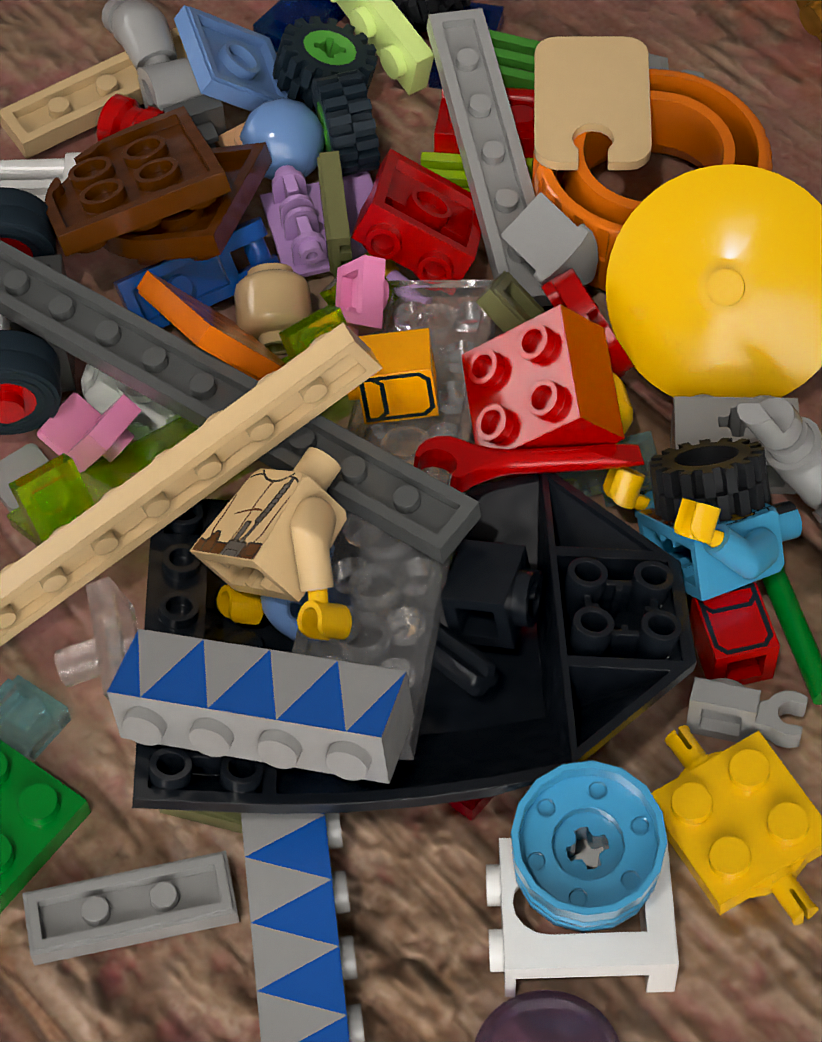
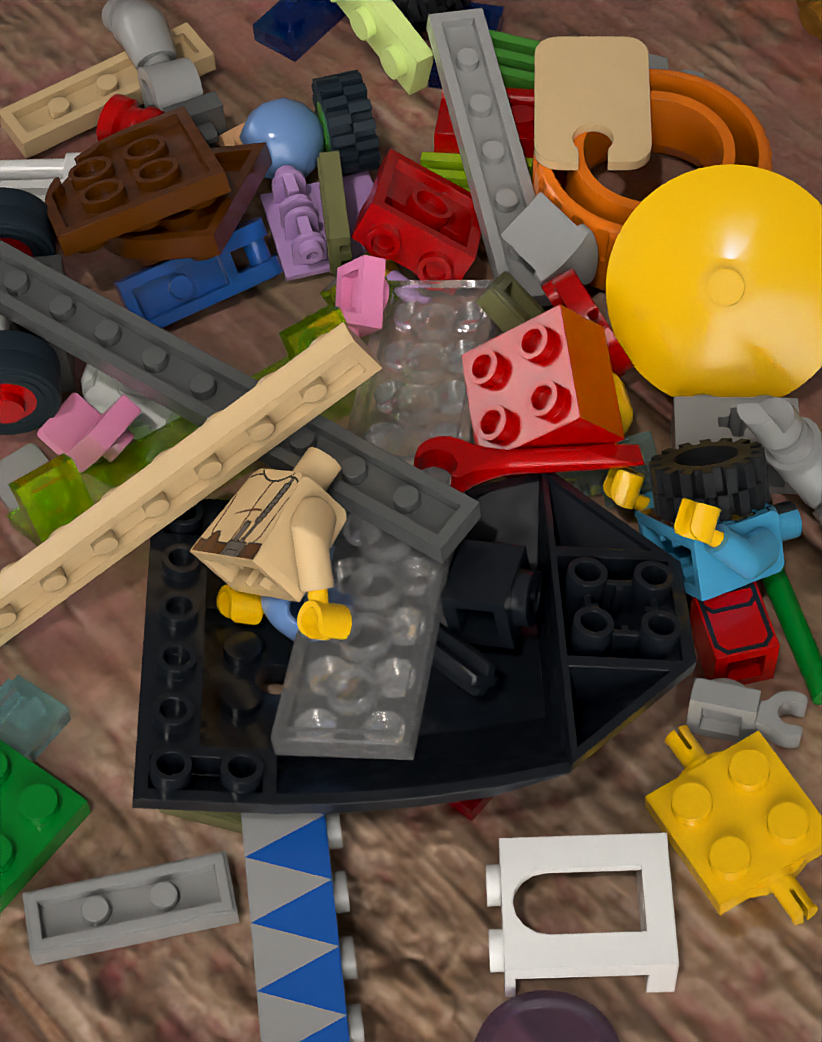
(113, 631): clear tile -> none
(209, 328): orange tile -> none
(228, 59): medium blue plate -> none
(262, 705): light grey brick -> none
(270, 302): tan head -> none
(320, 51): black wheel -> none
(406, 382): light orange brick -> none
(609, 812): dark azure wheel -> none

